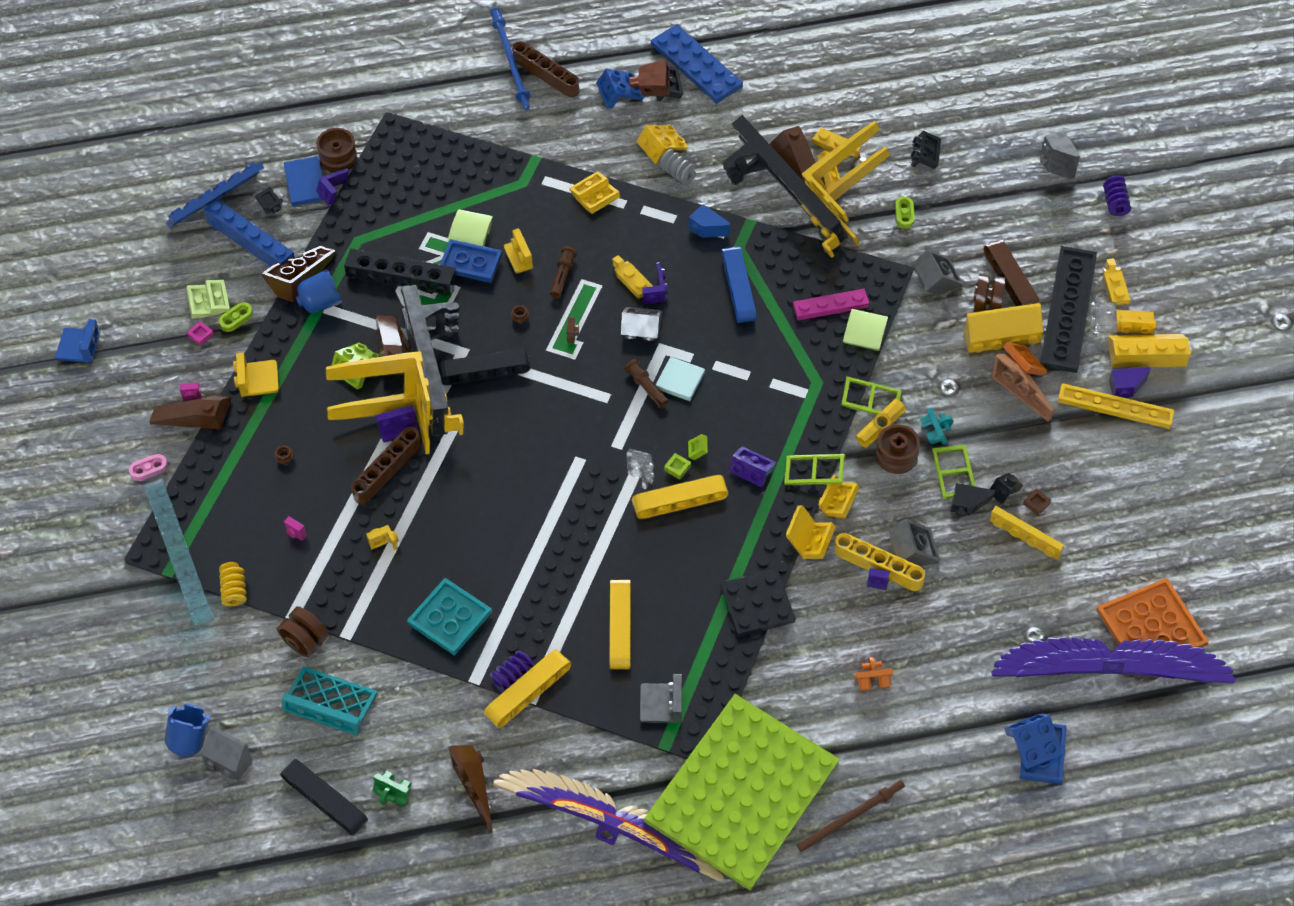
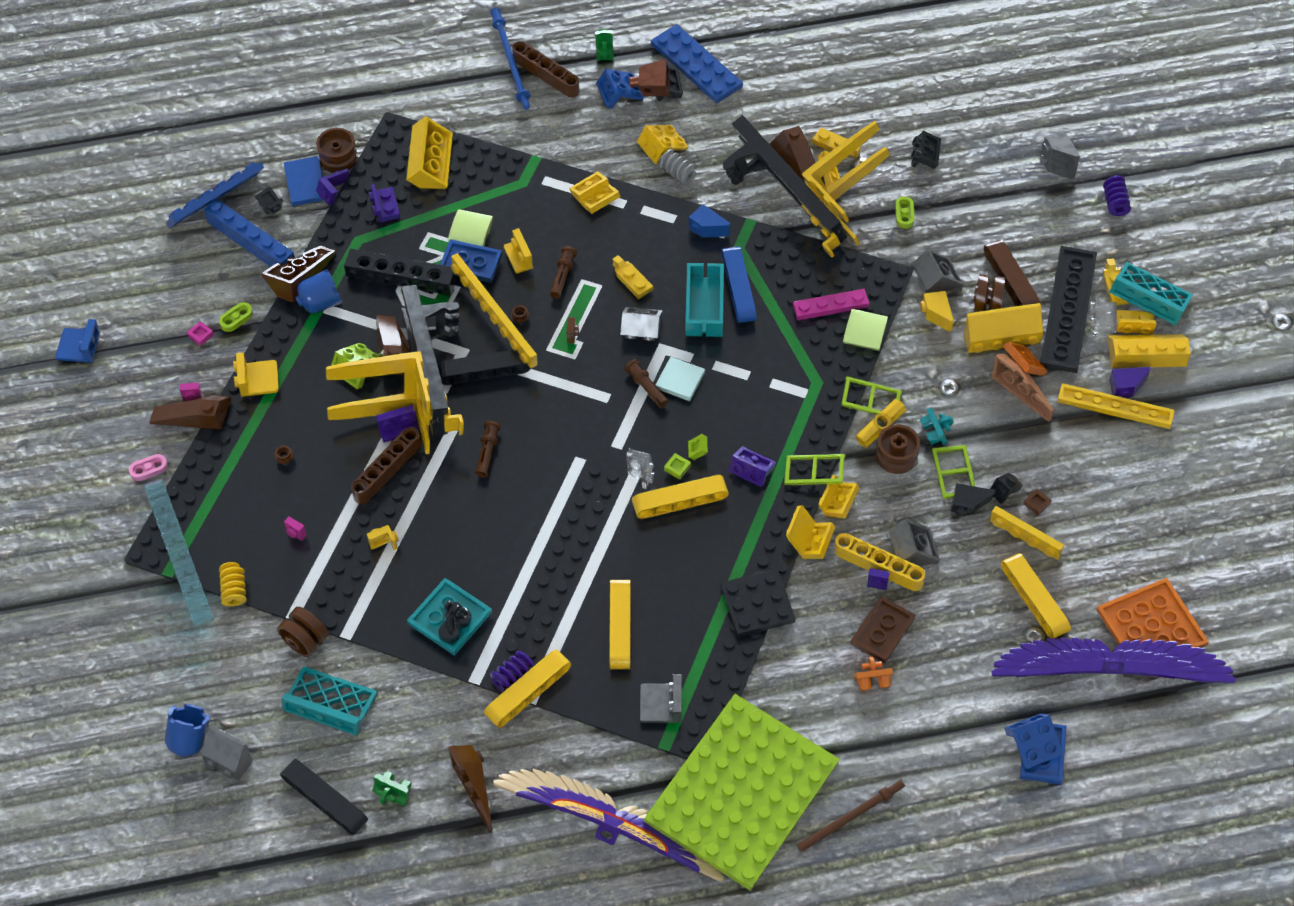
(207, 299): yellowish green slope -> none
(385, 204): none -> dark purple bracket
(429, 155): none -> yellow slope
(456, 618): none -> black piece
(488, 441): none -> reddish brown pin
(496, 314): none -> yellow plate
(604, 45): none -> green hips
(656, 293): dark purple bracket -> none
(704, 300): none -> teal piece
(883, 629): none -> reddish brown plate
(937, 309): none -> yellow slope
(1035, 596): none -> yellow beam
(1151, 301): none -> teal fence

